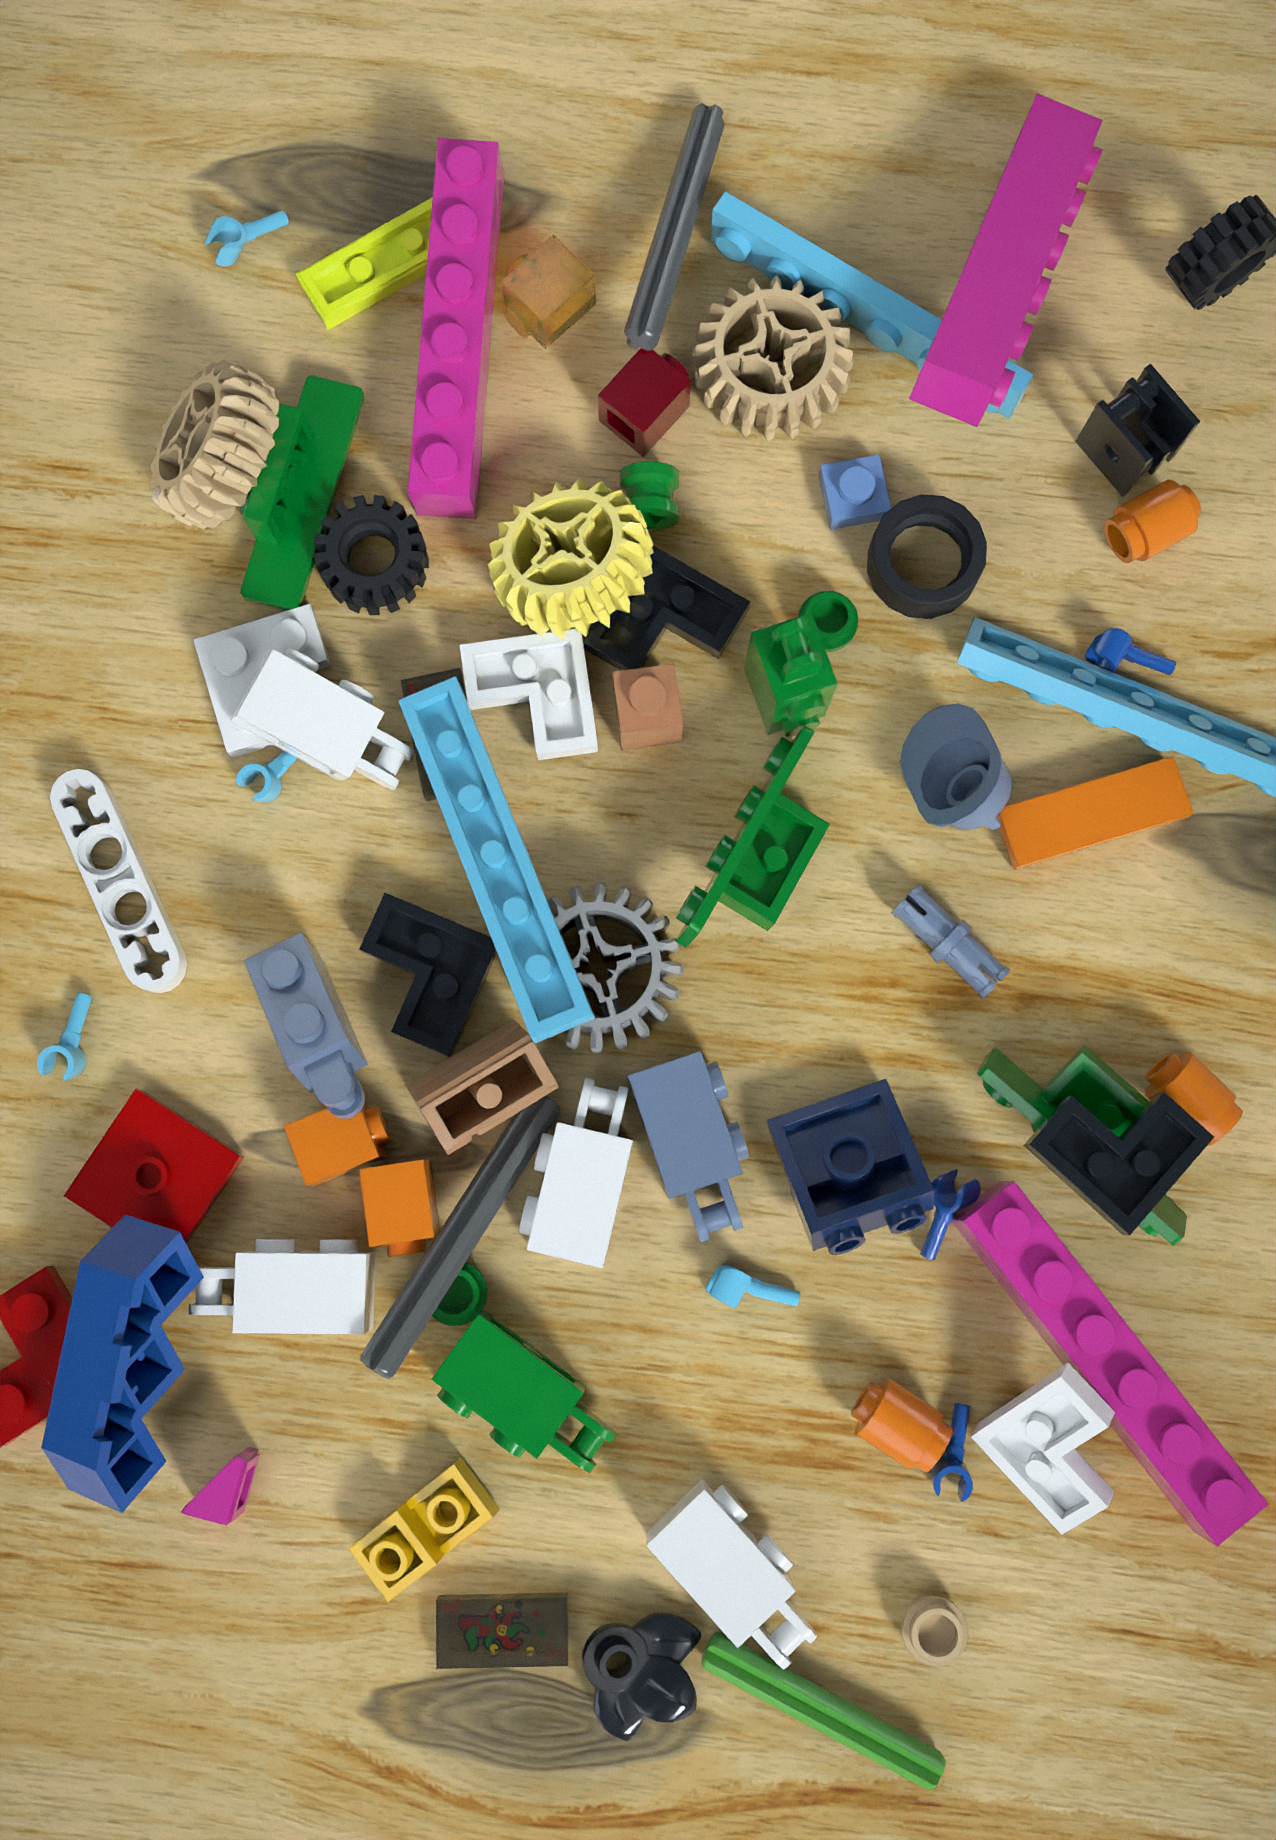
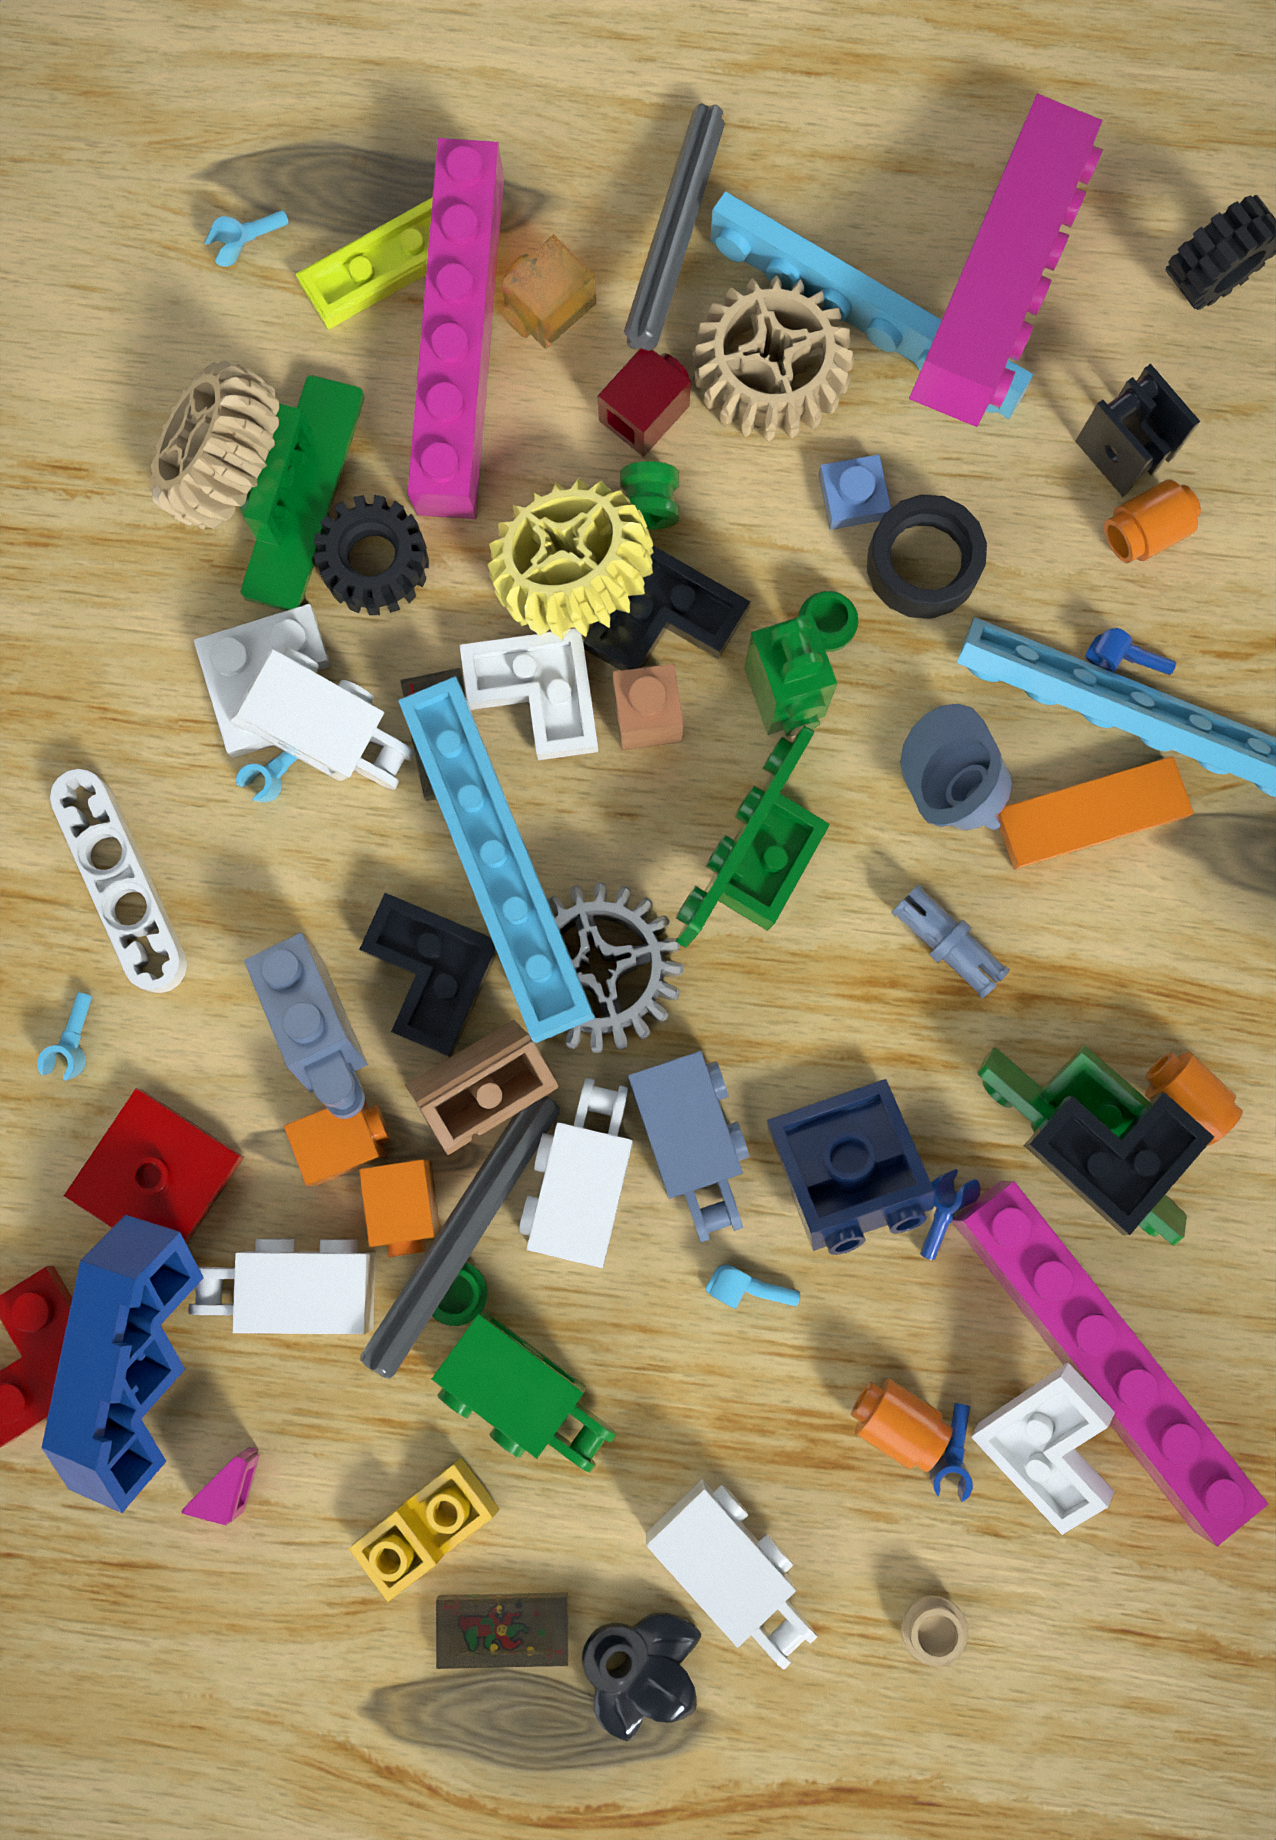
(824, 1711): bright green axle -> none

